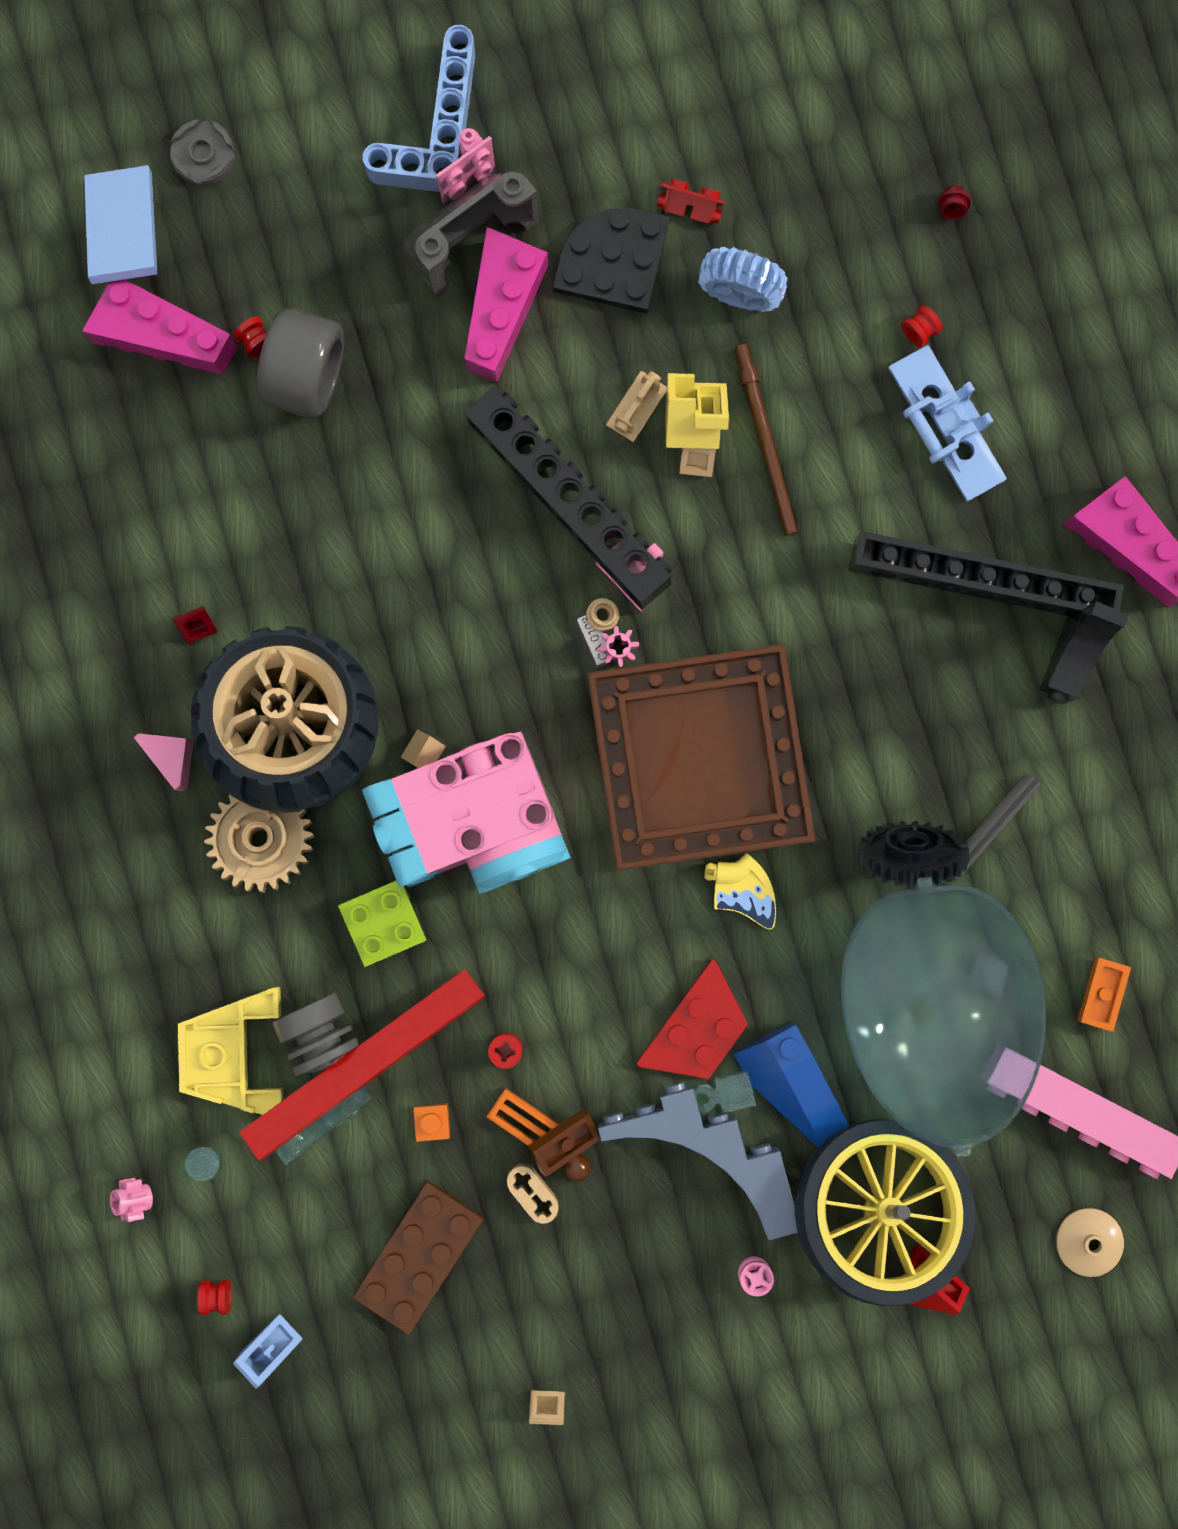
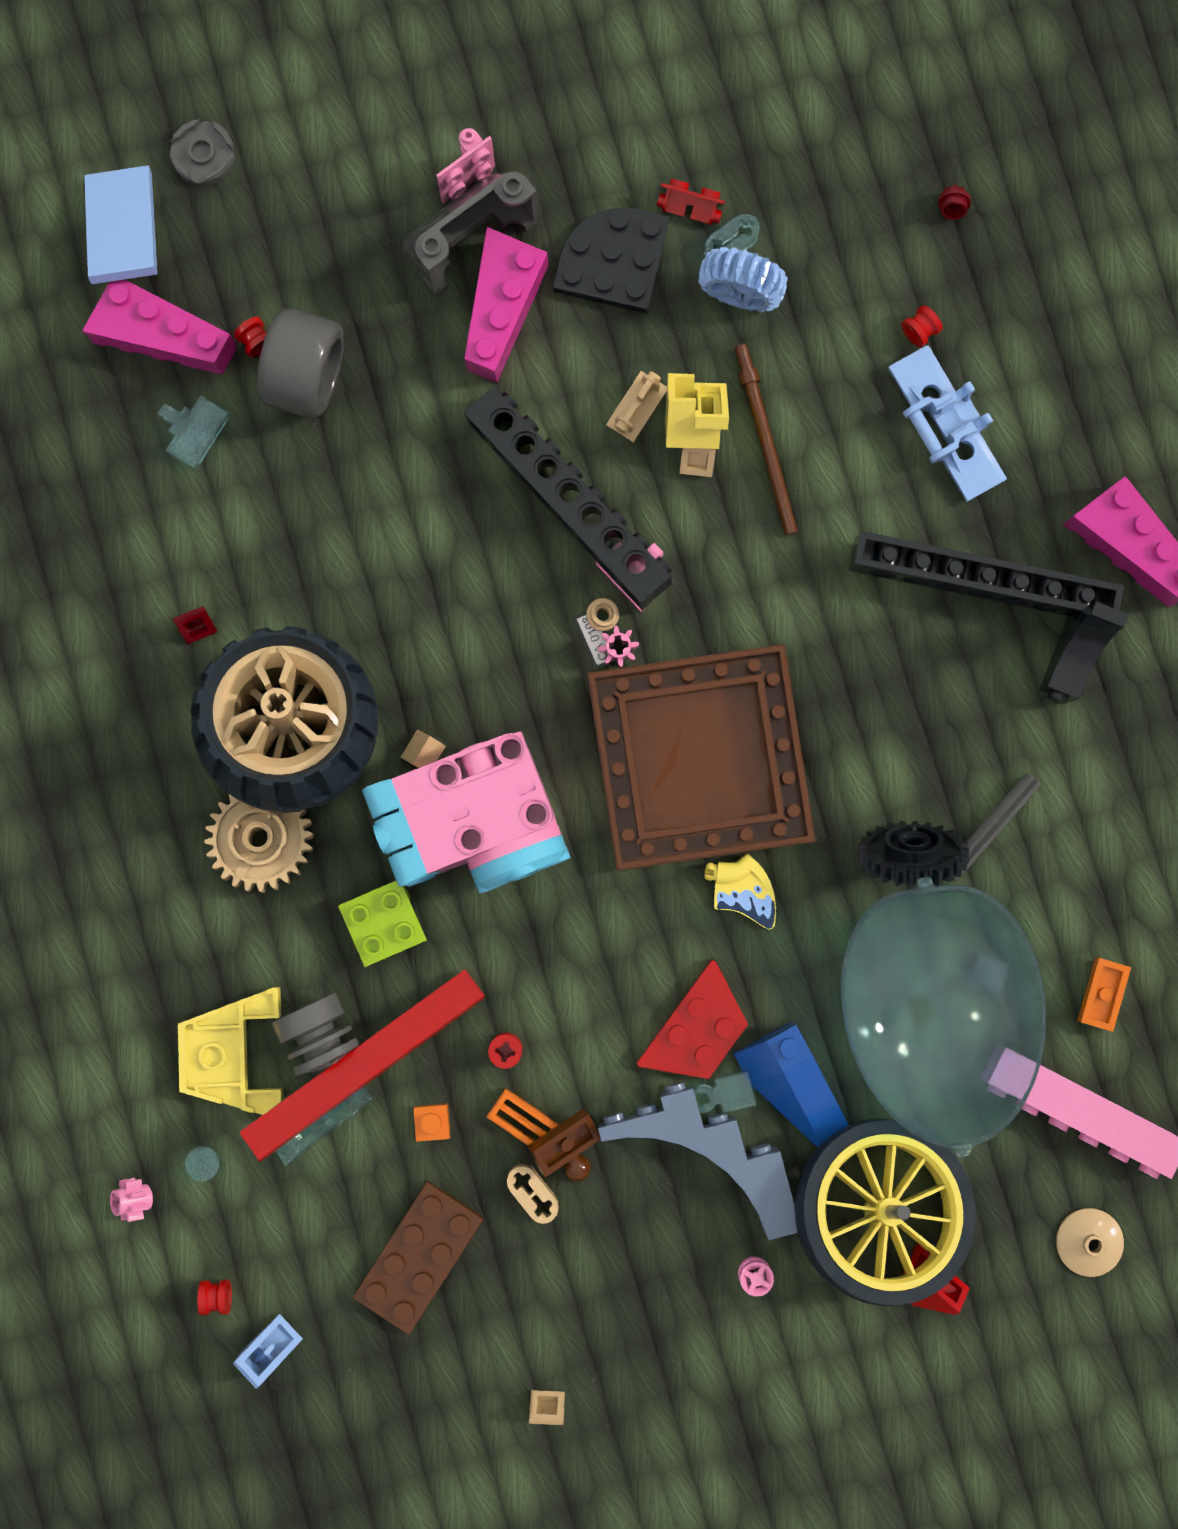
(170, 756): bright pink slope -> none
(193, 430): none -> clear light blue hinge
(444, 123): light blue beam -> none
(730, 230): none -> clear light blue beam

